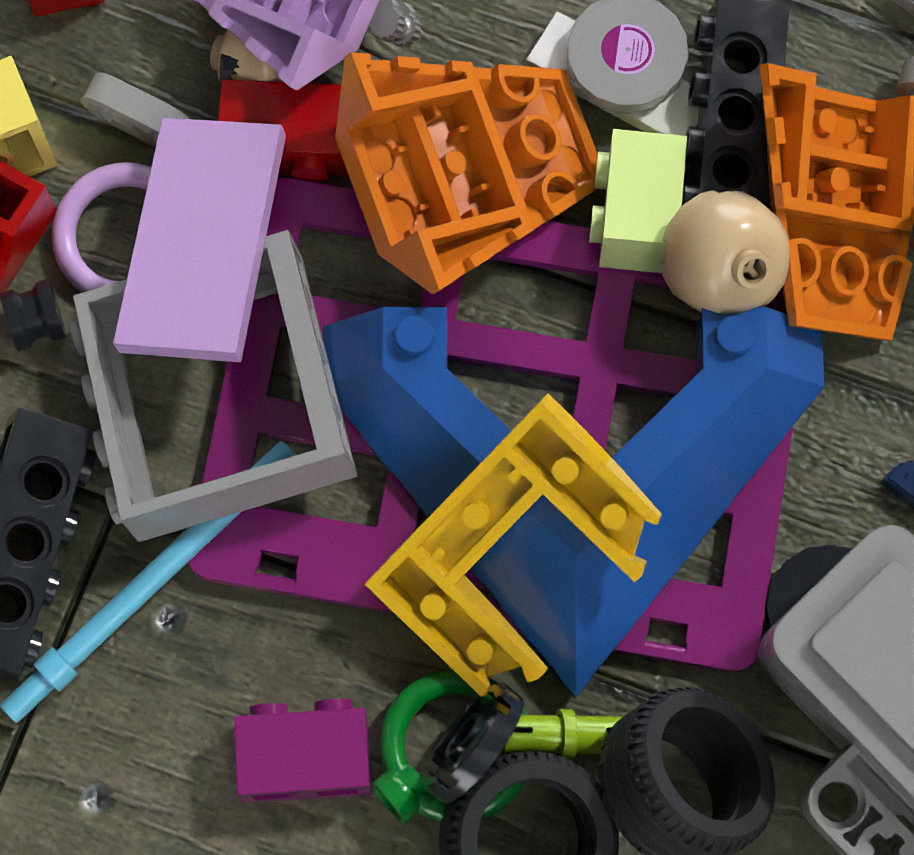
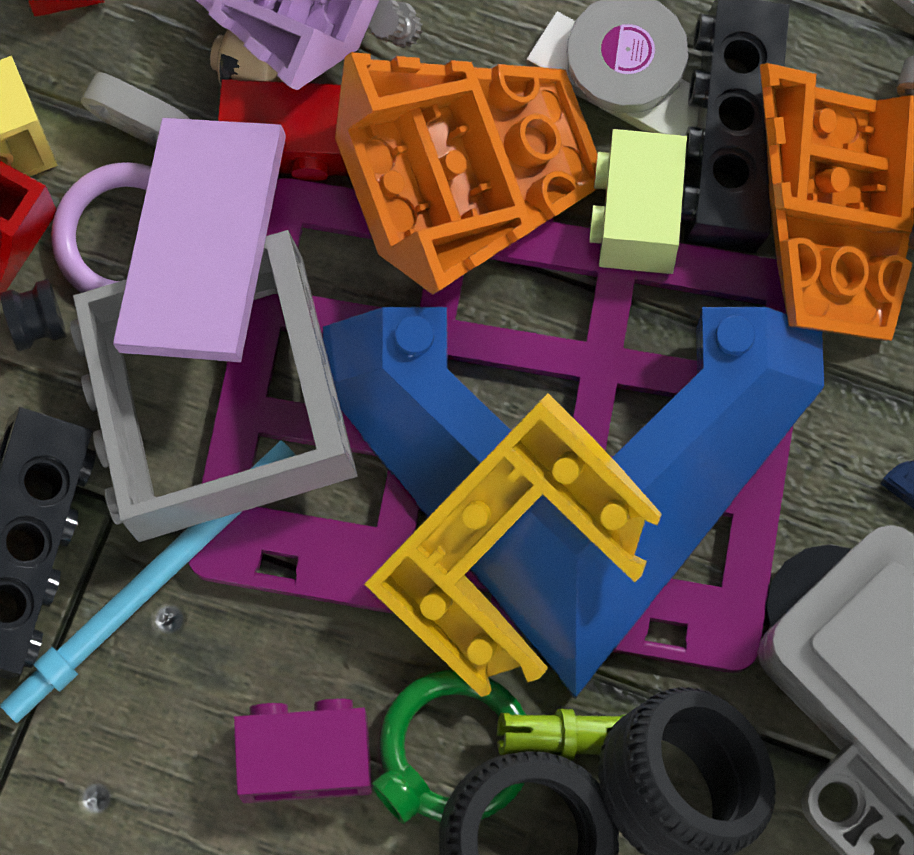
(473, 743): black tile -> none
(725, 253): tan cylinder -> none

